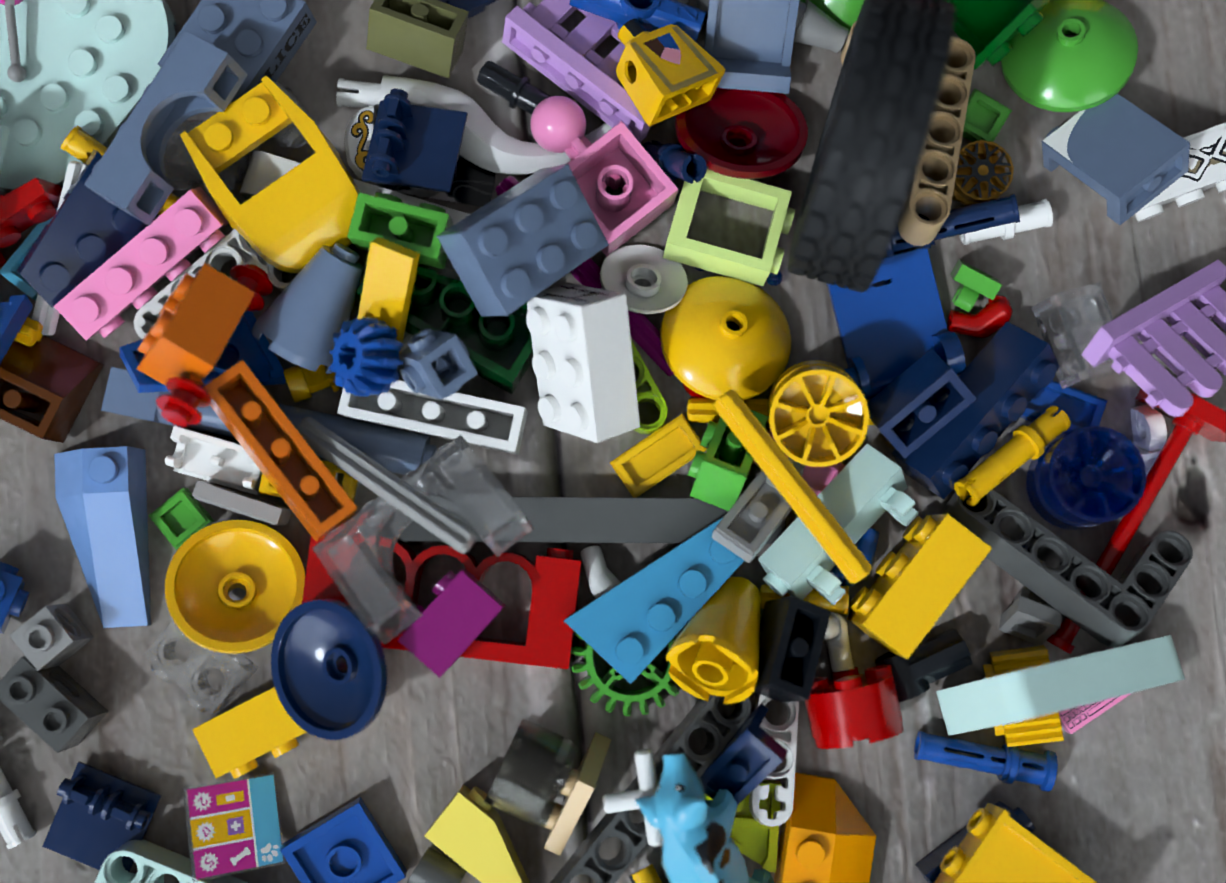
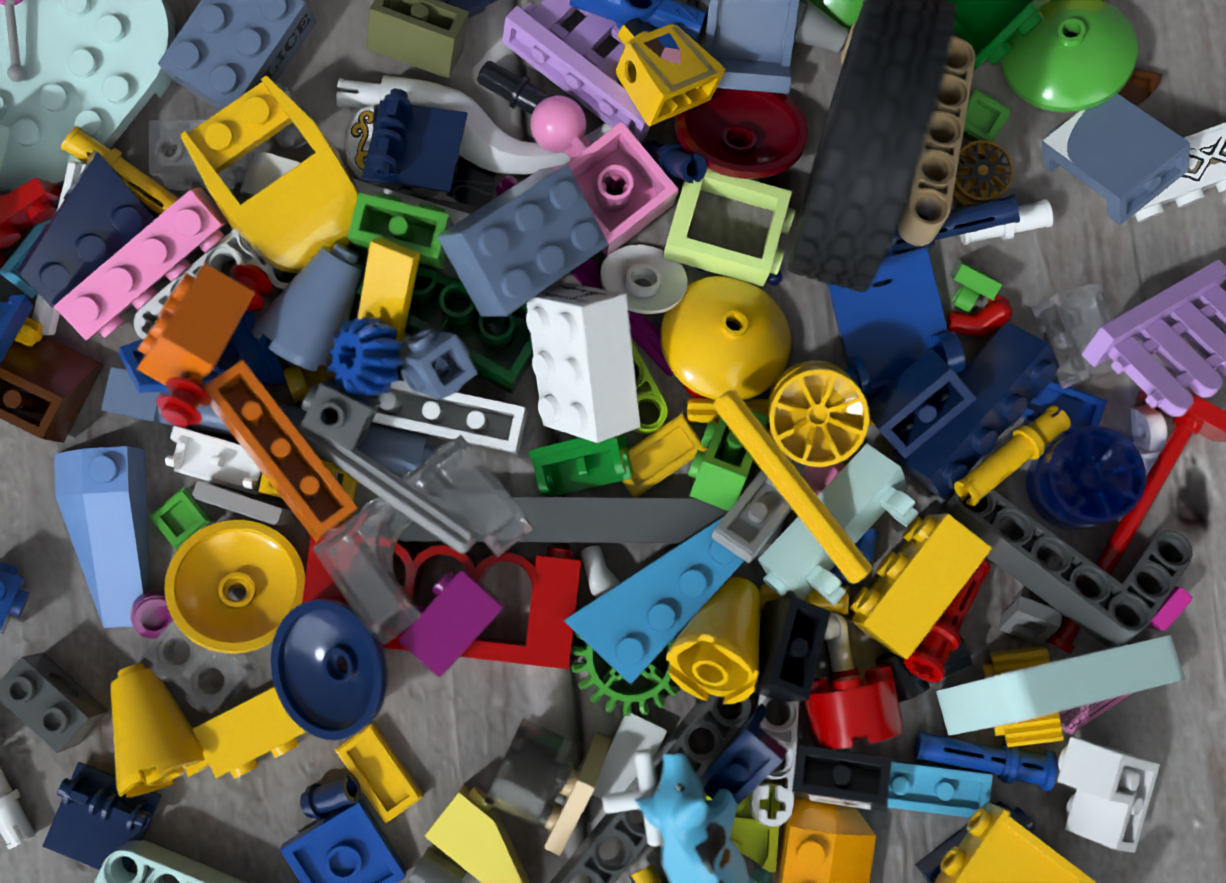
(51, 636): light grey brick -> none
(150, 614): none -> magenta tile
(150, 734): none -> yellow cone
(189, 83): sand blue arch -> none
(233, 826): piece -> none
(321, 799): none -> dark blue pin
(339, 414): none -> dark grey brick
(379, 772): none -> yellow tile
(581, 465): none -> green hinge
(619, 764): none -> white tile
(842, 778): none -> black brick
(933, 651): none -> red pin
(938, 789): none -> medium azure plate
(1109, 794): none -> white brick
(1140, 86): none -> reddish brown tile
(1170, 609): none -> dark pink tile

